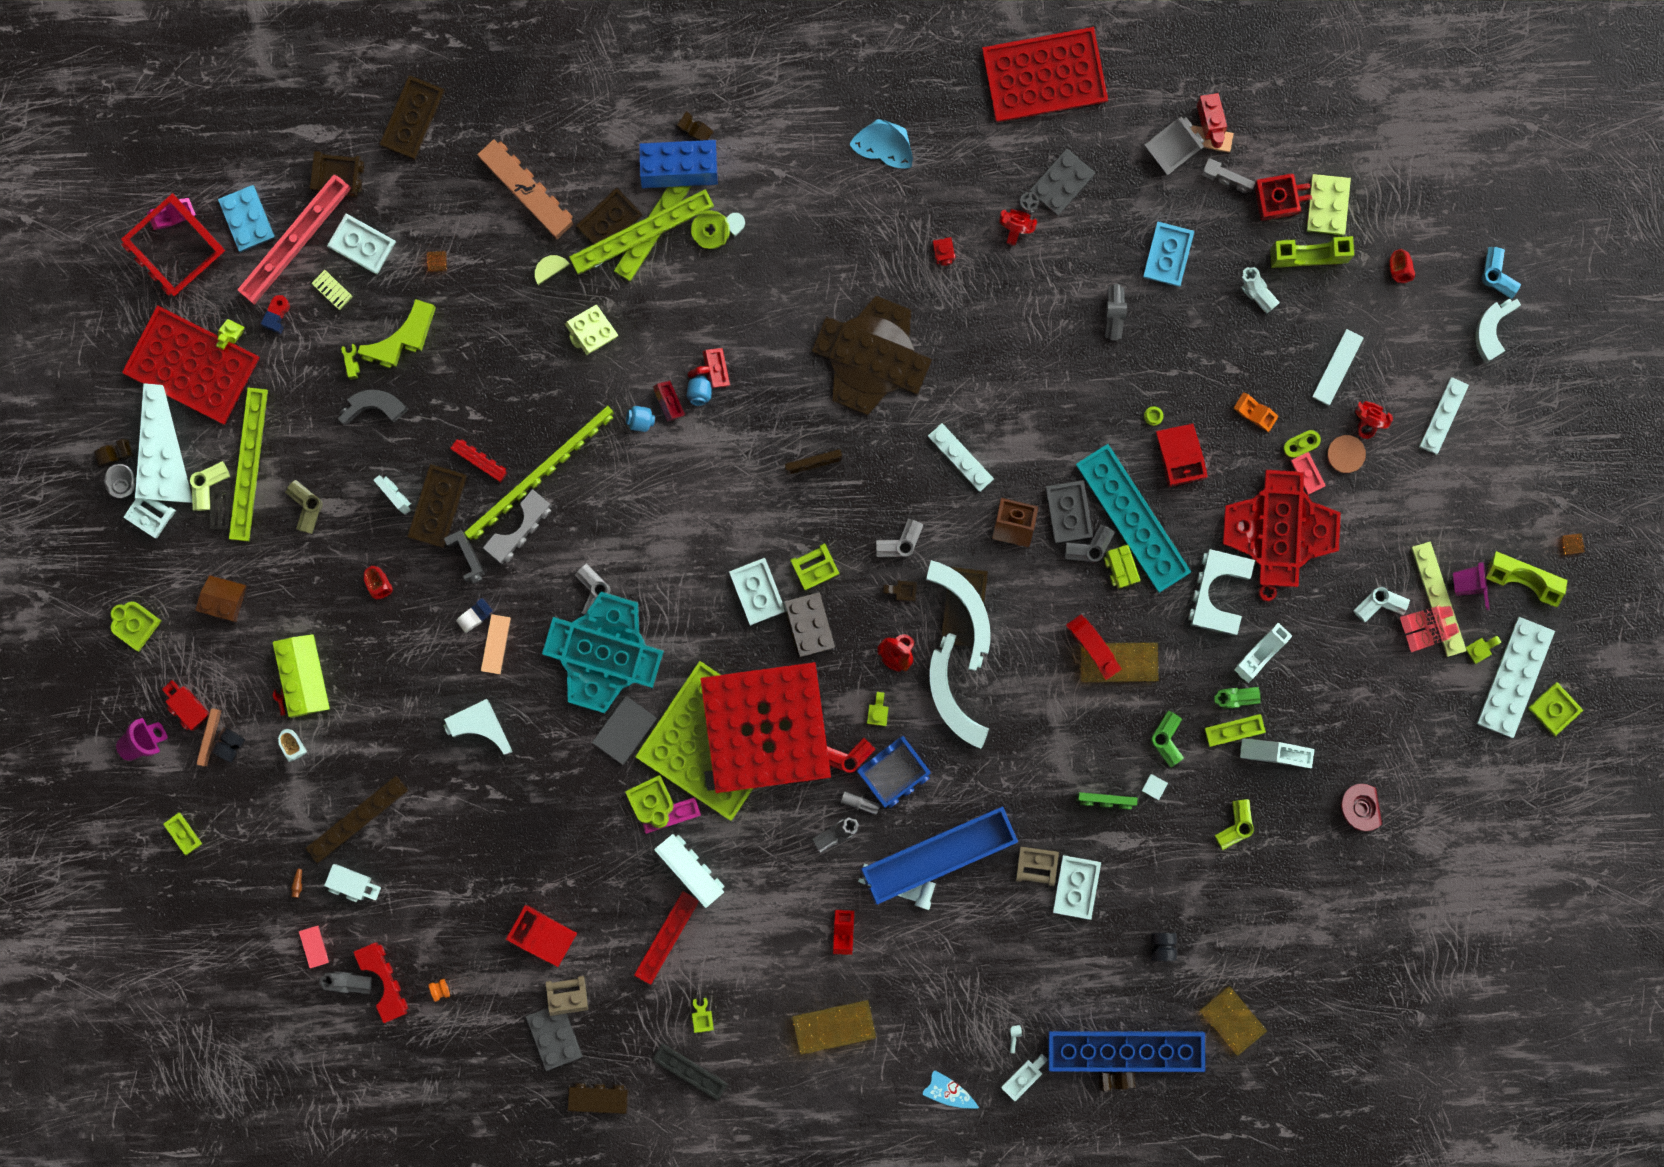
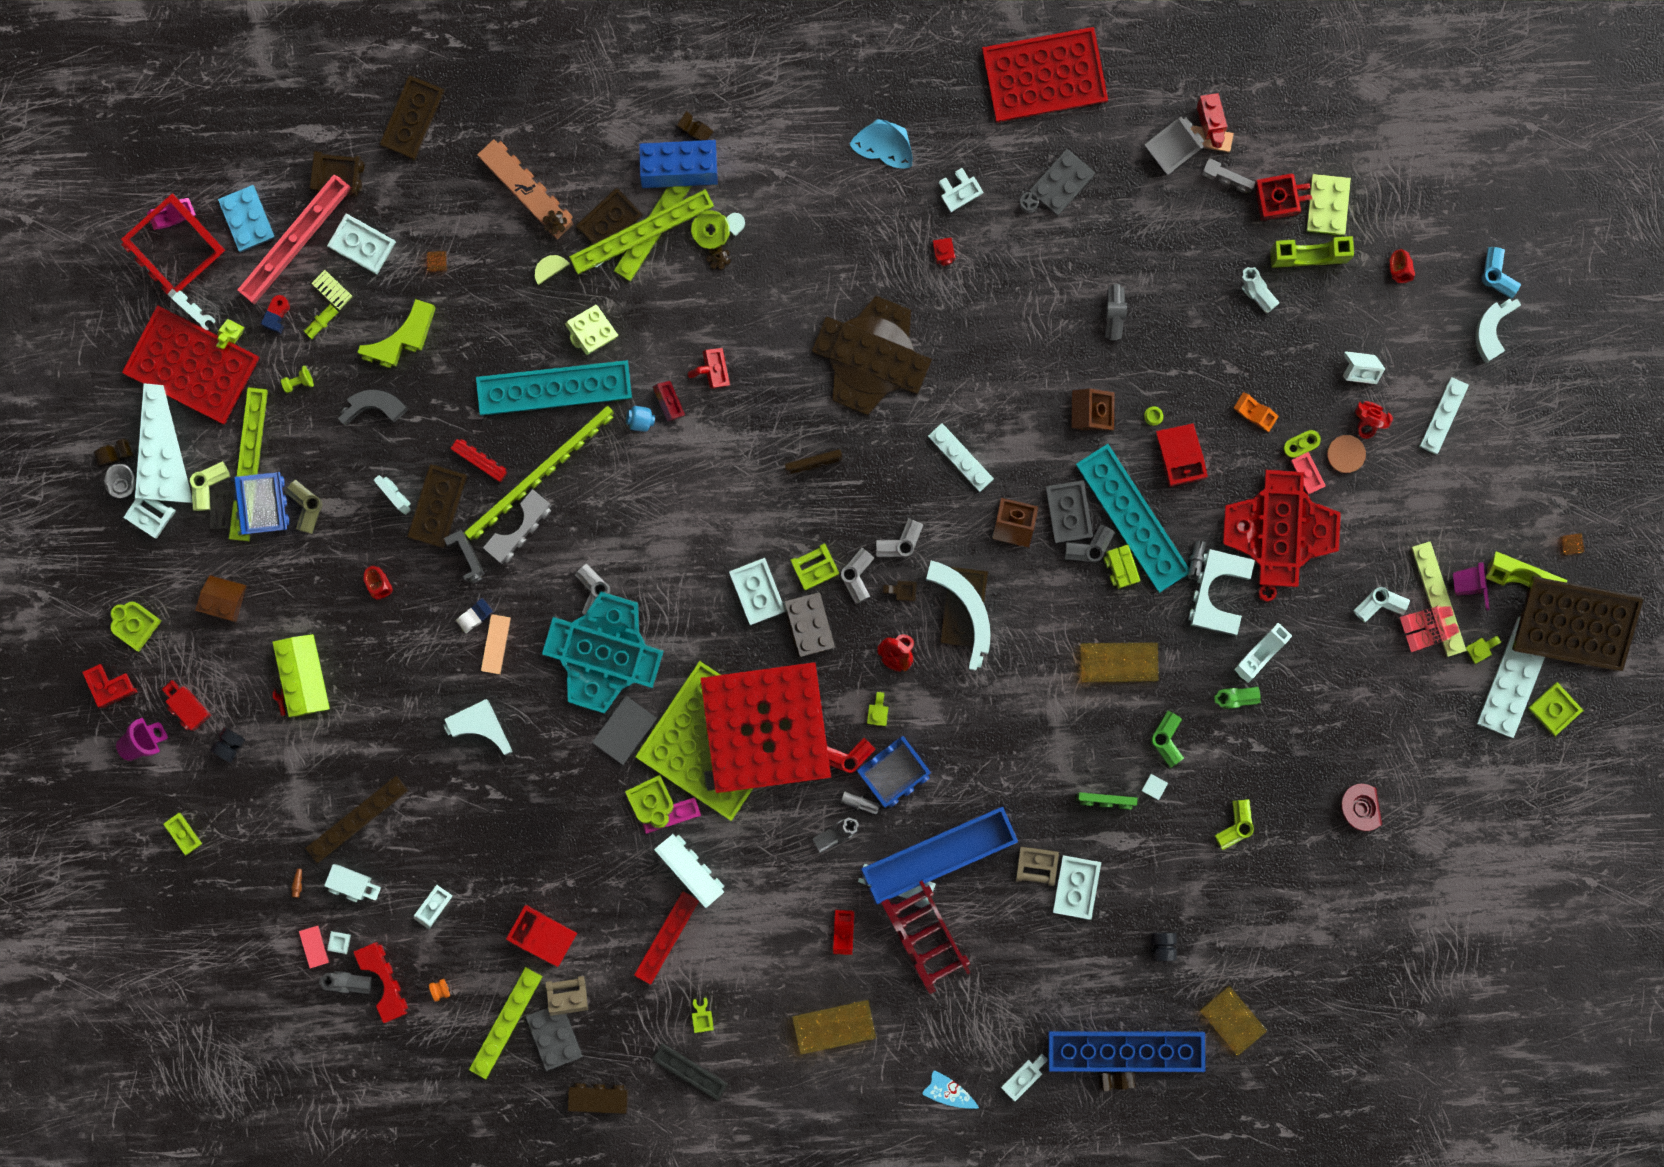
(106, 691): none -> red panel
(180, 298): none -> light aqua plate
(208, 737): nougat tile -> none
(260, 503): none -> window
(291, 745): rock -> none
(304, 378): none -> lime piece
(321, 321): none -> lime pin
(339, 942): none -> light aqua tile
(351, 366): lime plate -> none
(432, 907): none -> light aqua slope
(505, 1023): none -> lime plate
(554, 388): none -> teal plate
(557, 225): none -> dark brown plant
(699, 390): dark azure head -> none
(718, 261): none -> dark brown plant
(858, 565): none -> light grey piece
(910, 940): none -> dark red fence
(946, 705): light aqua arch -> none
(961, 194): none -> light aqua plate
(1015, 1032): light aqua hand -> none
(1016, 222): red tile -> none
(1092, 409): none -> reddish brown slope
(1094, 646): red arch -> none
(1168, 254): medium azure plate -> none
(1196, 560): none -> dark grey pin
(1235, 730): lime plate -> none
(1277, 752): light aqua arch -> none
(1337, 367): light aqua tile -> none
(1363, 368): none -> light aqua panel
(1577, 623): none -> dark brown plate

